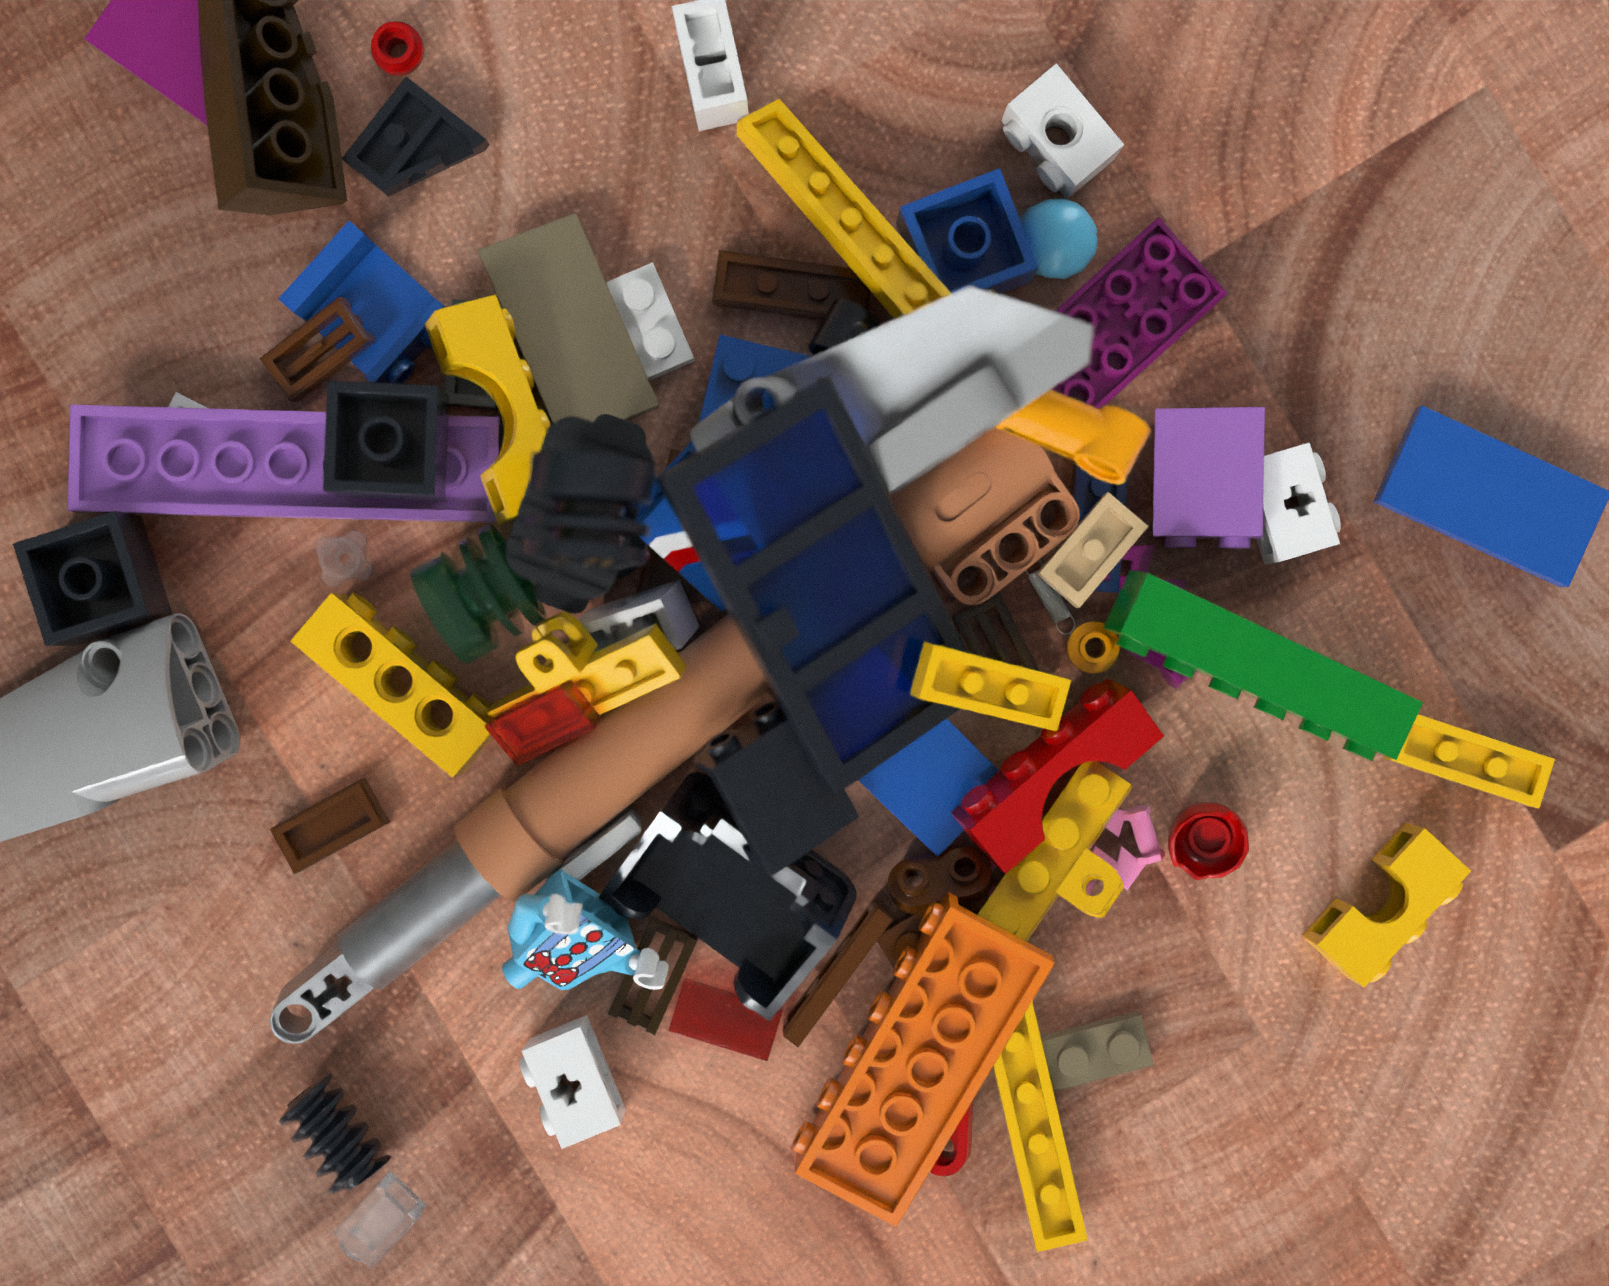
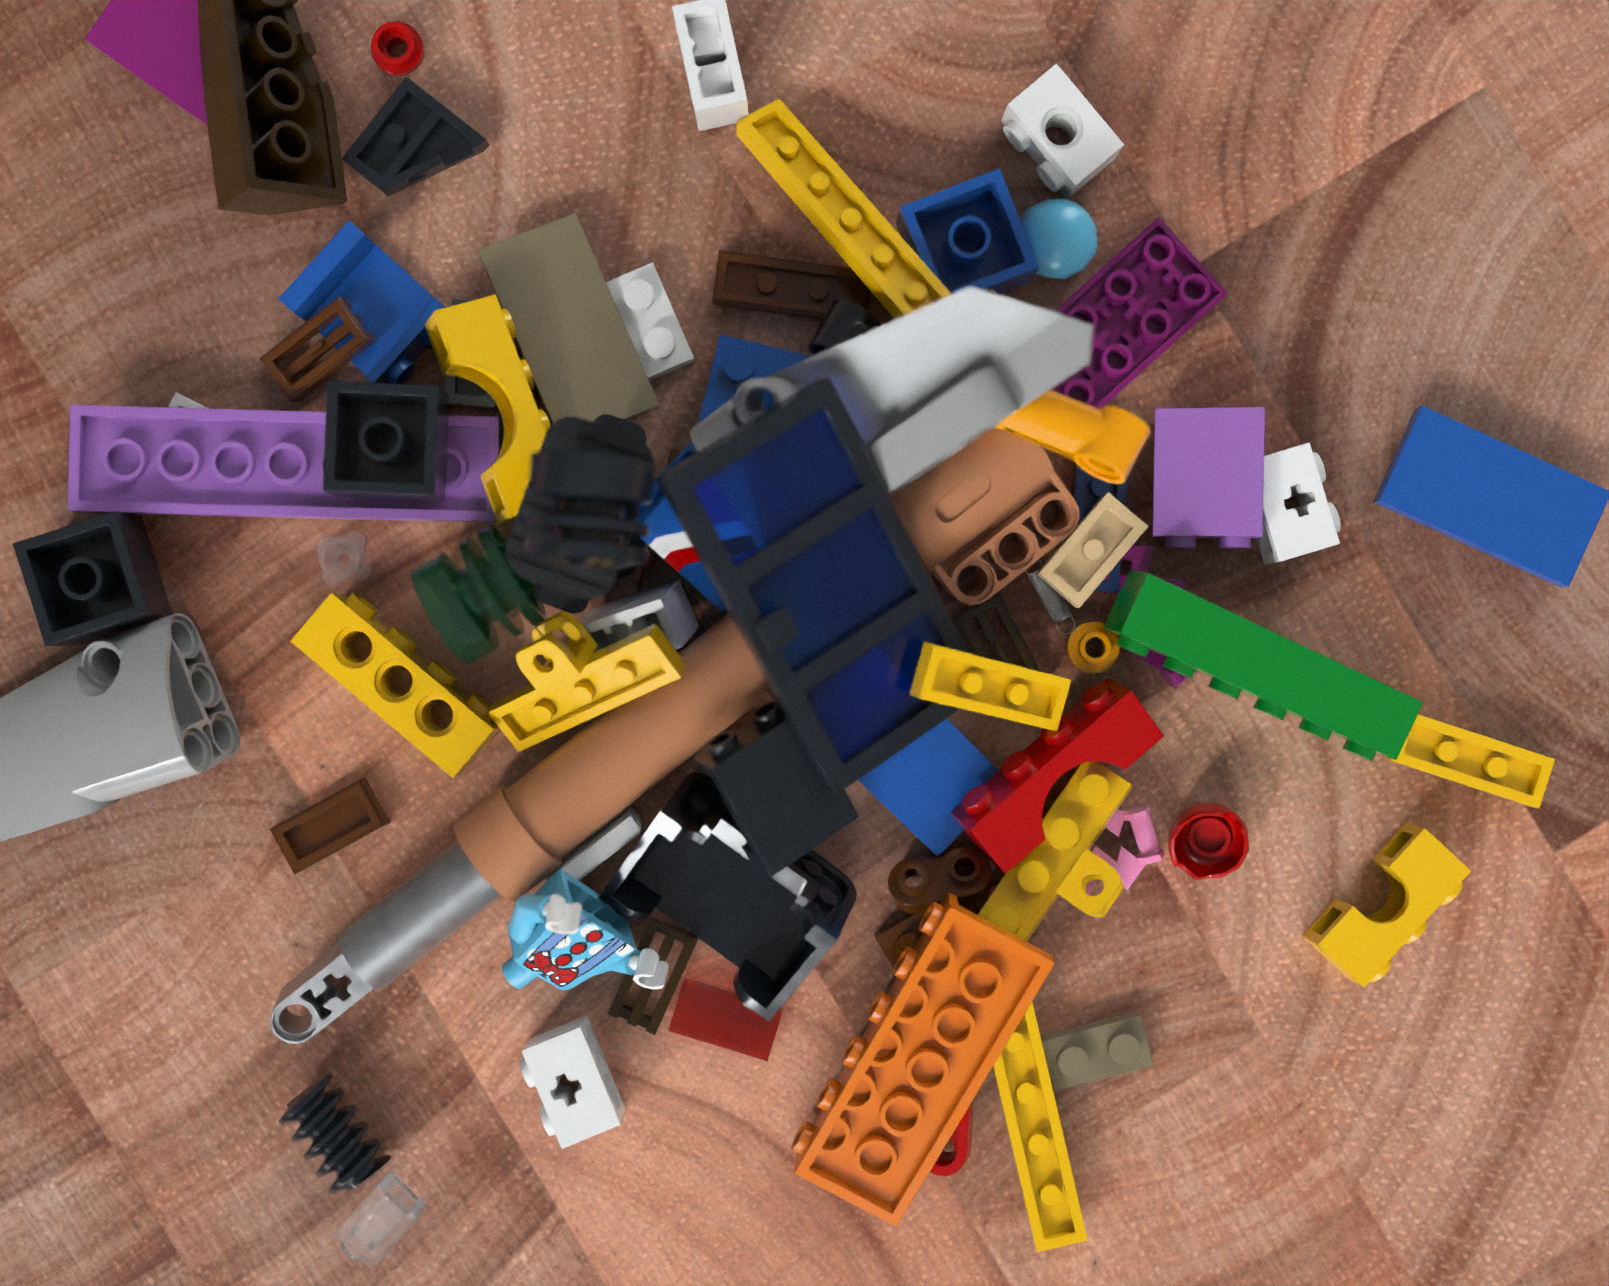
(542, 722): clear red tile -> none
(836, 973): reddish brown tile -> none

